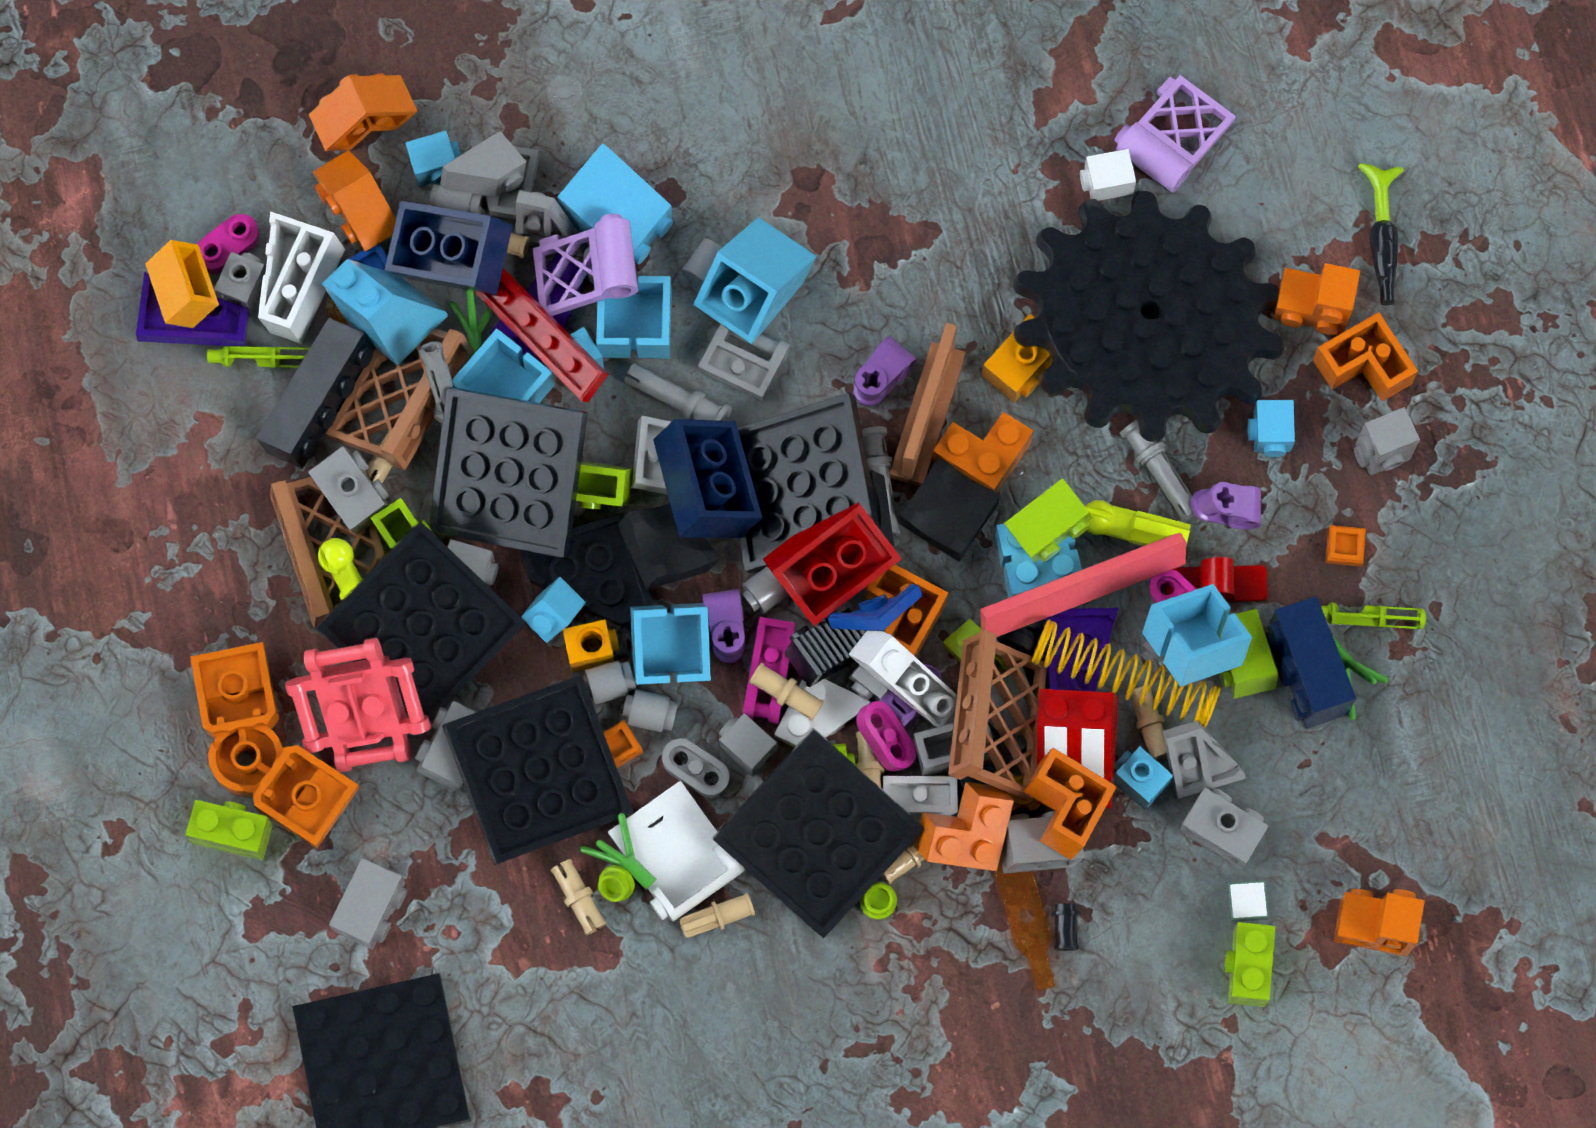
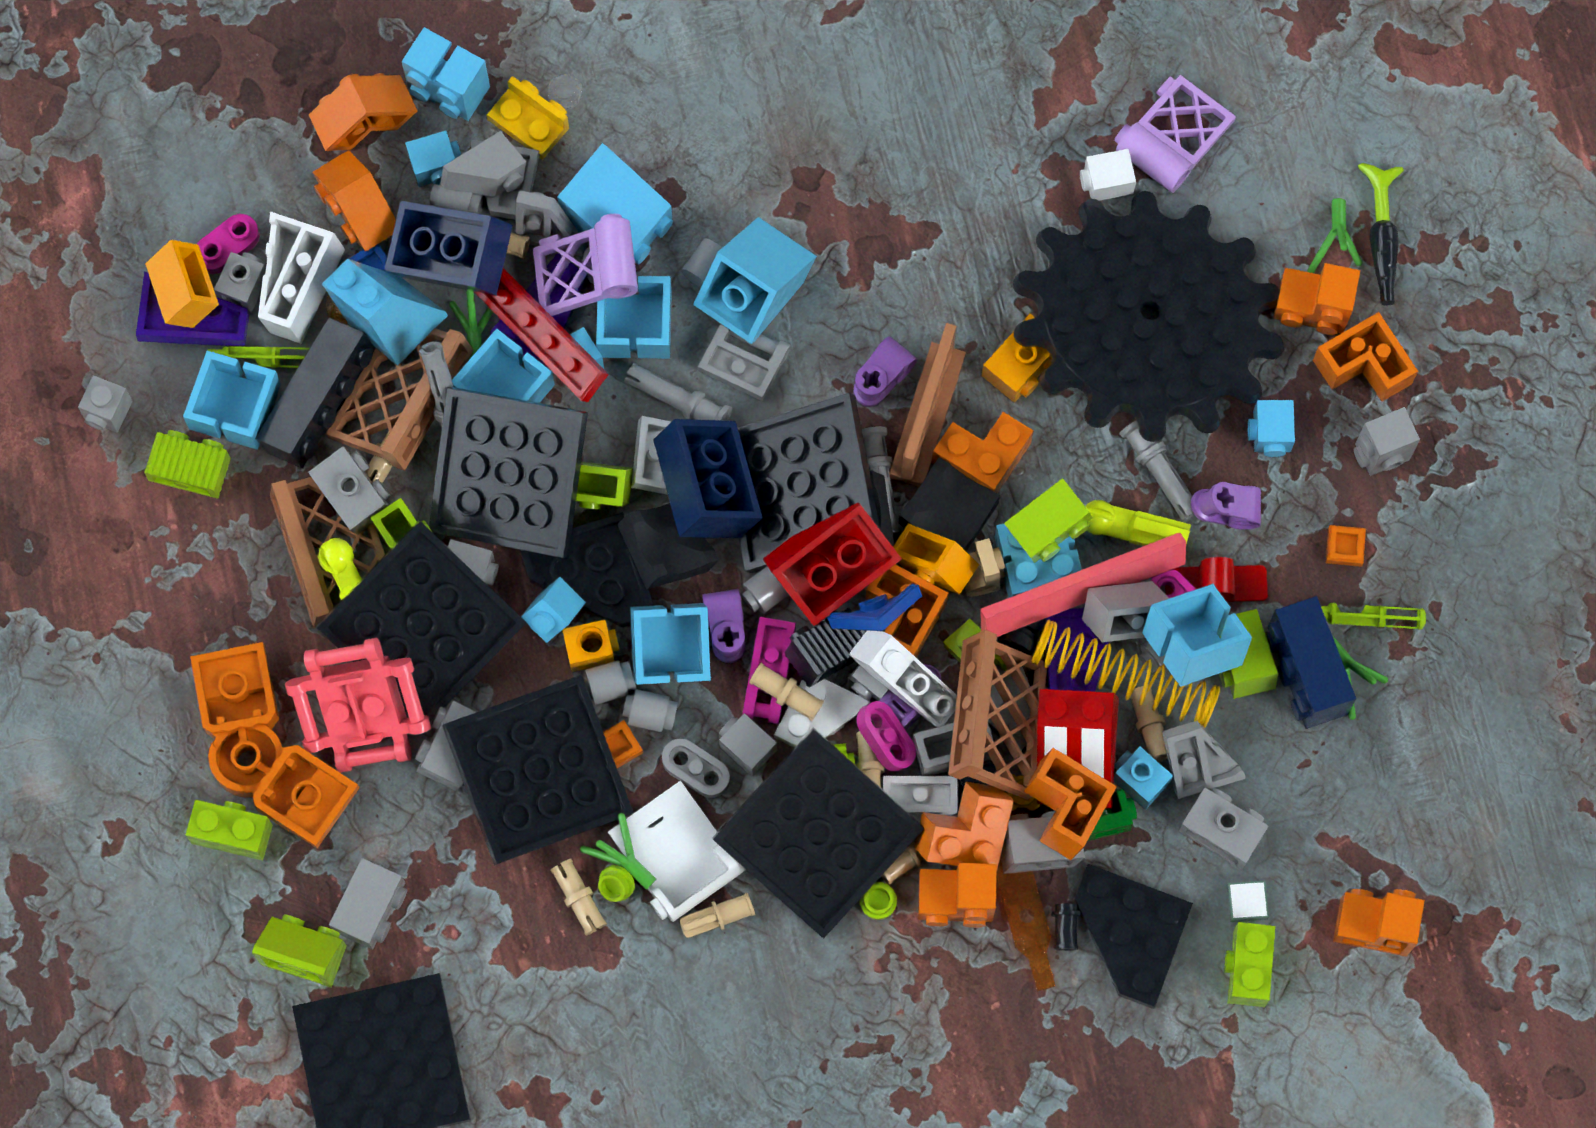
(104, 404): none -> light grey brick
(188, 464): none -> lime brick
(231, 403): none -> medium azure piece
(300, 950): none -> lime slope
(453, 83): none -> medium azure piece
(529, 117): none -> yellow bracket
(935, 558): none -> light orange brick
(958, 895): none -> orange brick
(989, 572): none -> tan plate
(1116, 823): none -> green bracket
(1120, 610): none -> light grey brick
(1132, 931): none -> black plate
(1339, 229): none -> bright green plant

